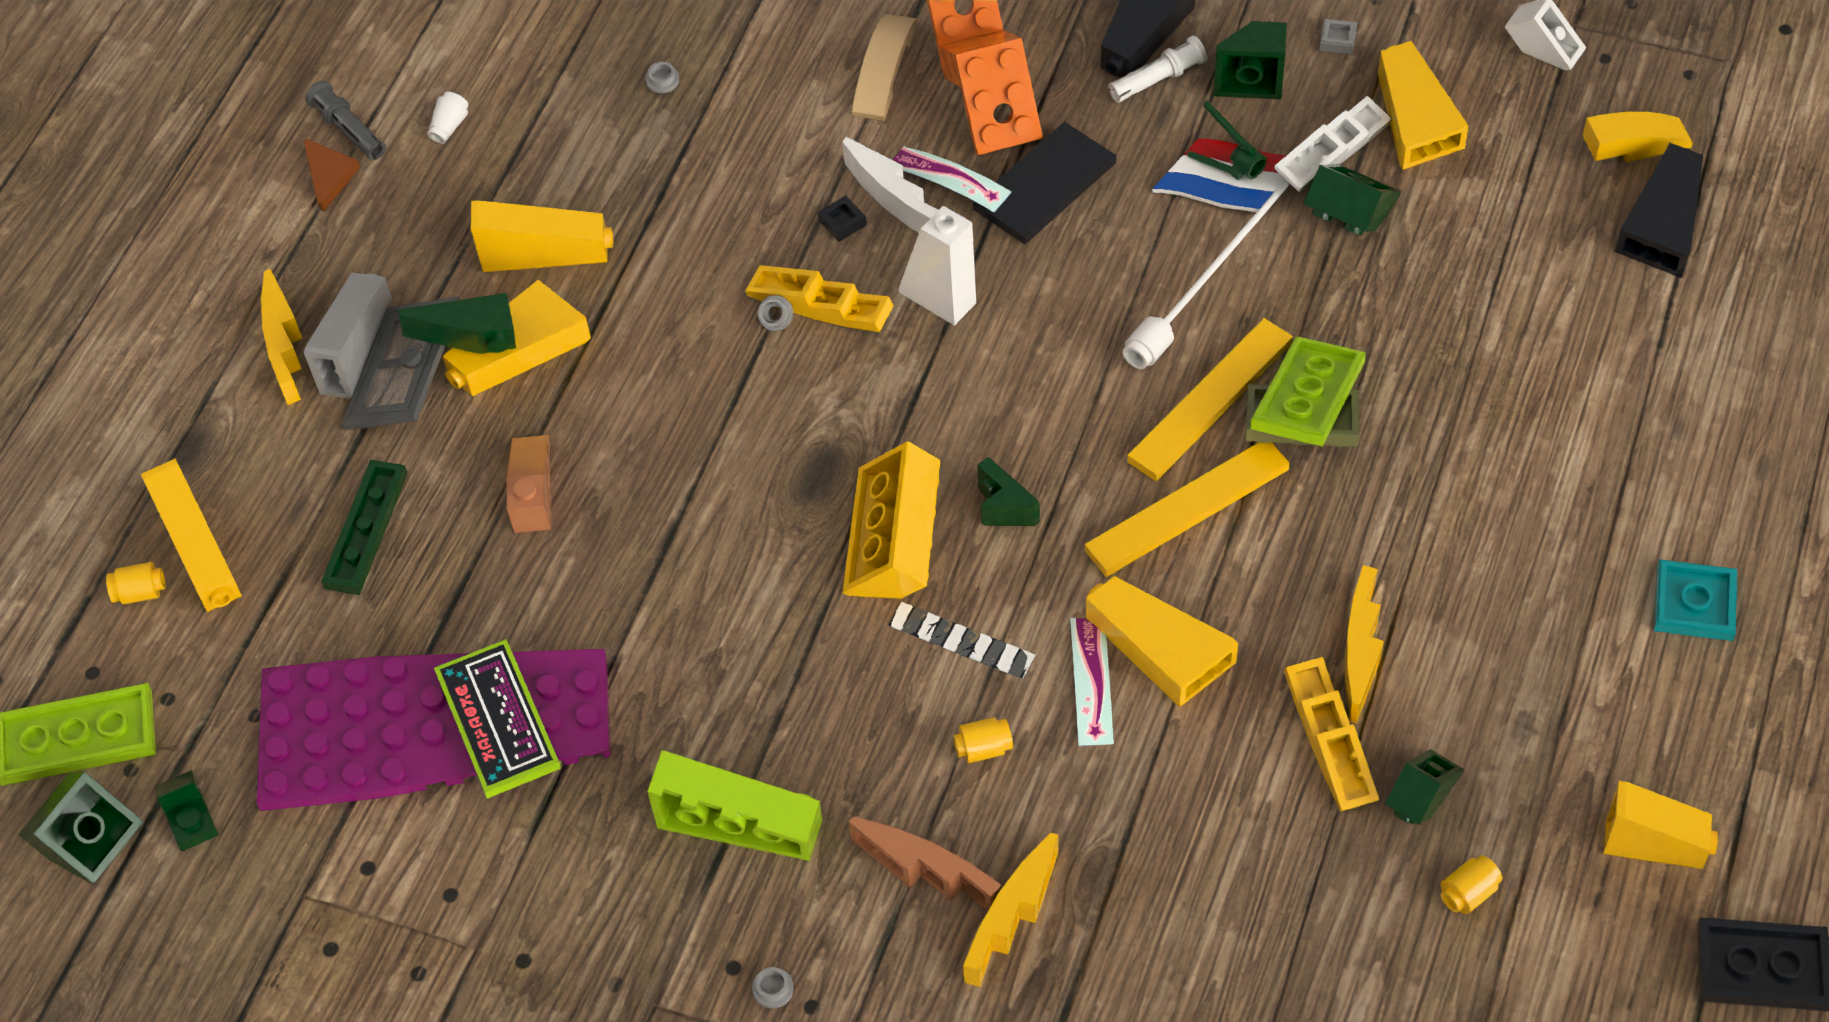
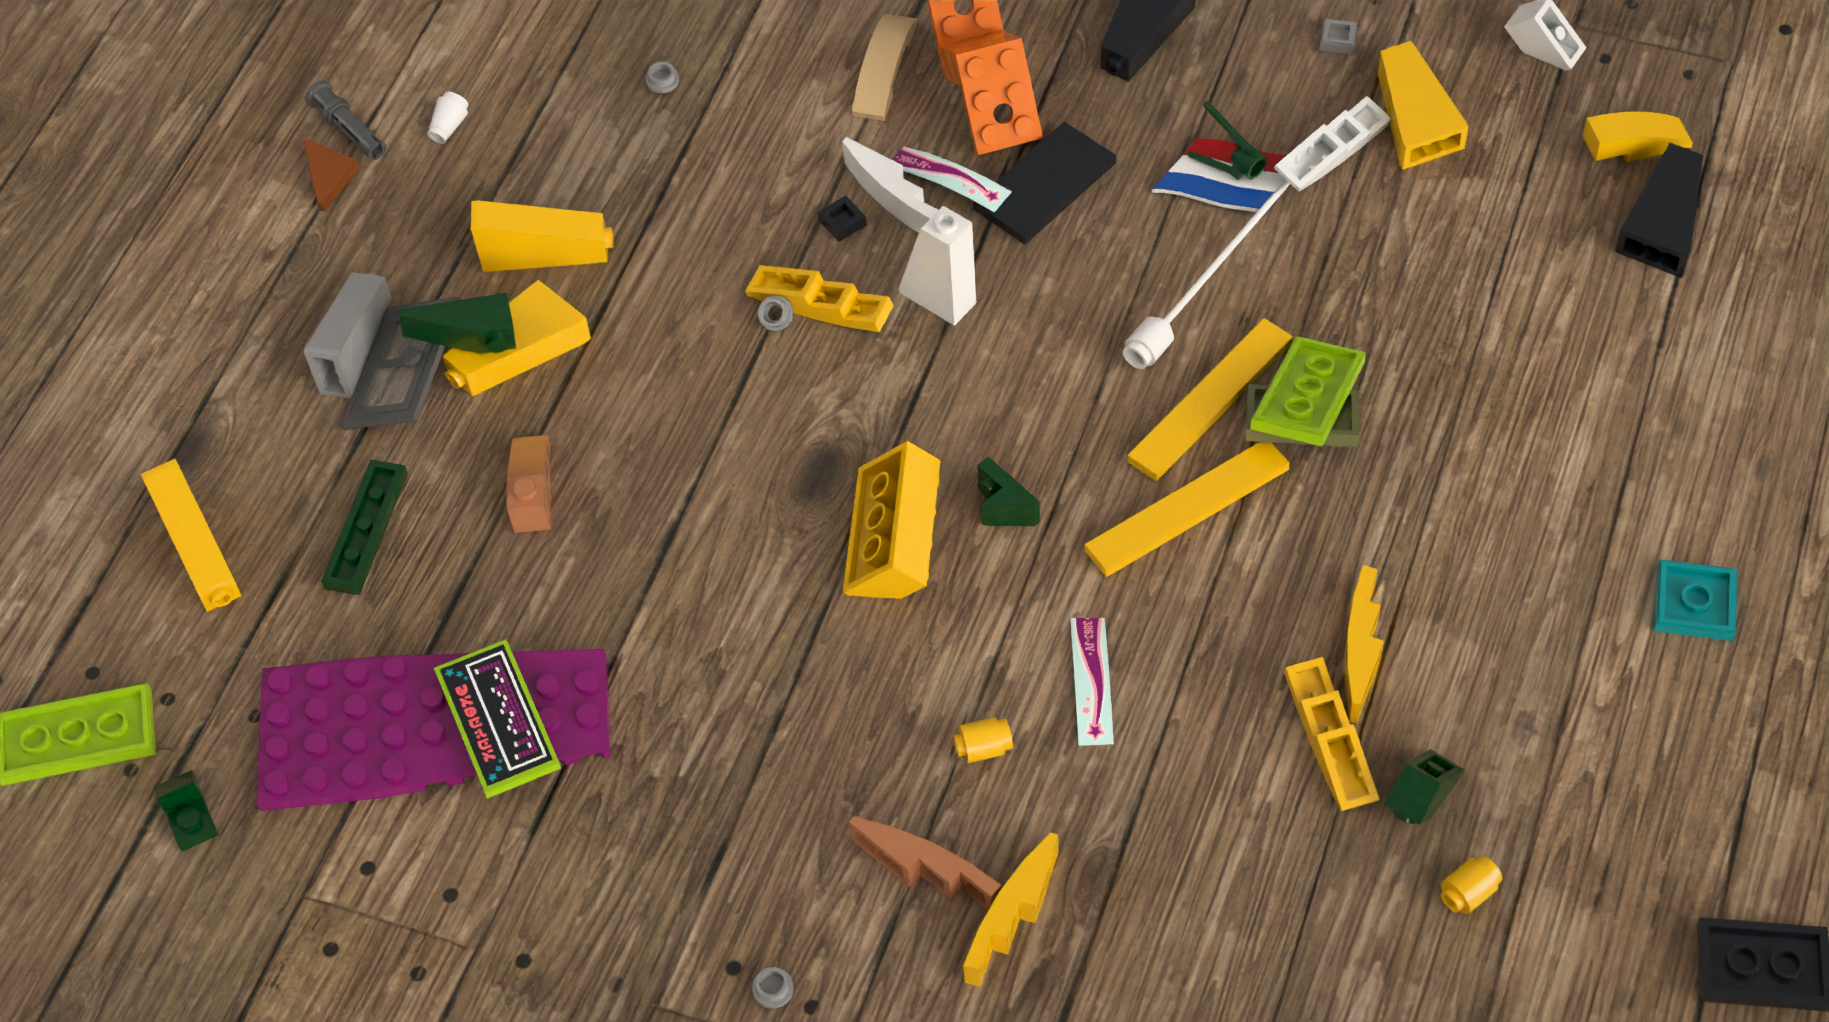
(81, 827): dark green slope -> none
(135, 583): yellow brick -> none
(279, 333): yellow slope -> none
(732, 808): lime wedge -> none
(962, 640): sticker -> none
(1160, 639): yellow slope -> none
(1169, 64): white pin -> none
(1252, 62): dark green slope -> none
(1350, 198): dark green slope -> none
(1657, 828): yellow slope -> none

